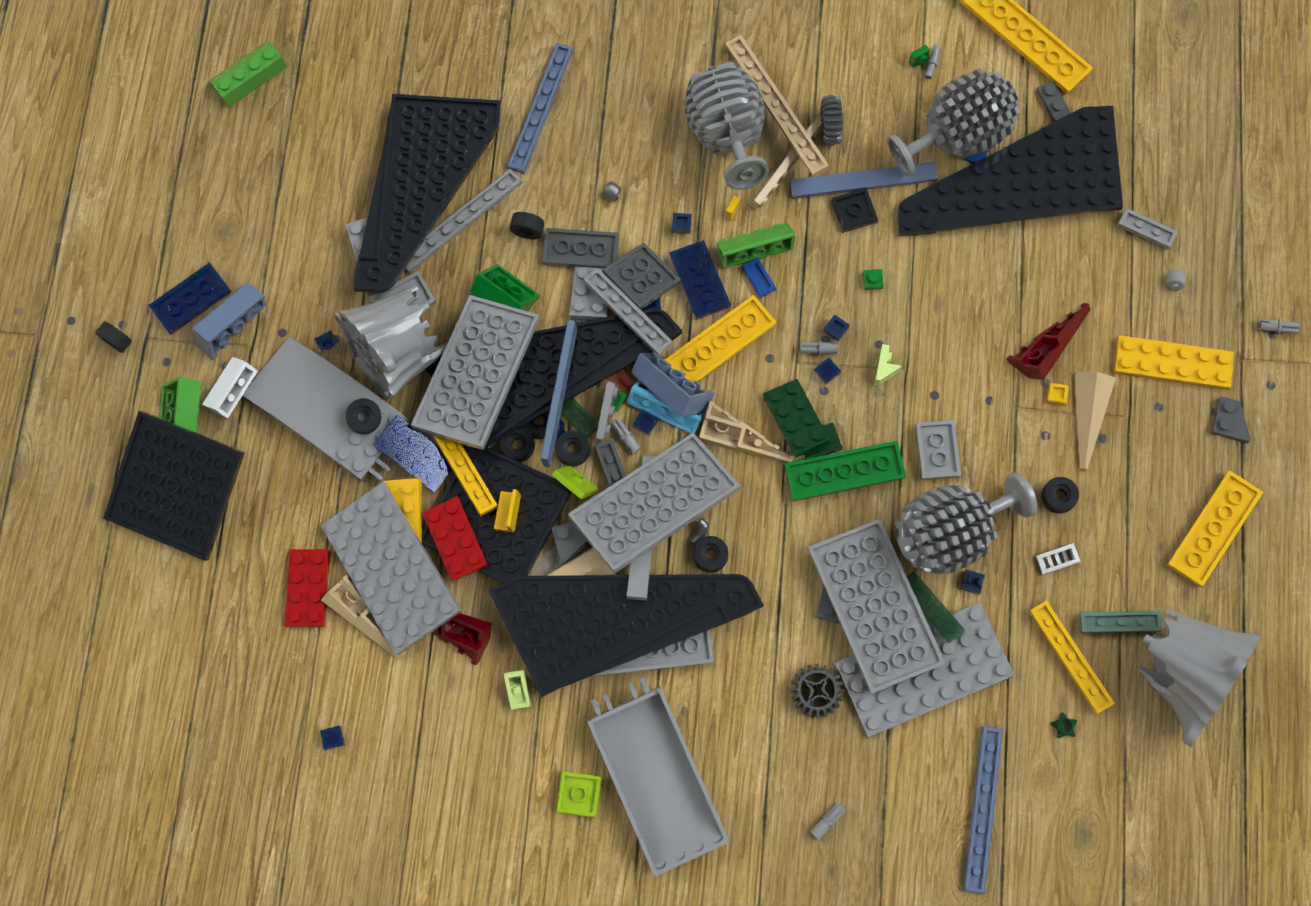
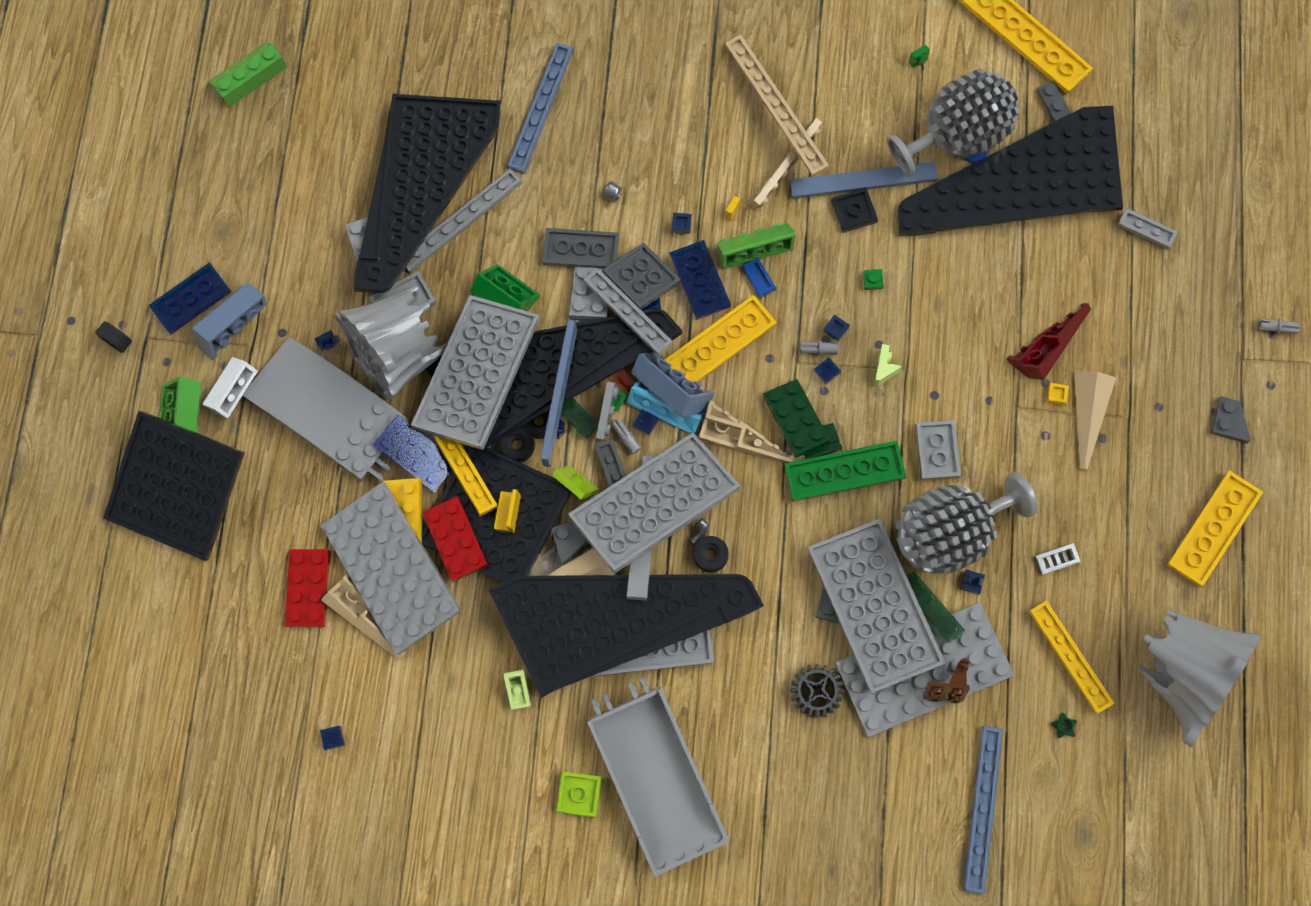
(358, 406): black tyre -> none
(466, 634): dark red wedge -> none
(526, 225): black tyre -> none
(565, 440): black tyre -> none
(727, 116): light grey plant -> none
(828, 821): light grey axle -> none
(831, 120): dark grey gear -> none
(932, 61): light grey bar -> none
(954, 691): none -> reddish brown plate
(1060, 506): black tyre -> none
(1120, 622): sand green plate -> none
(1174, 362): yellow plate -> none
(1175, 280): light grey piece -> none

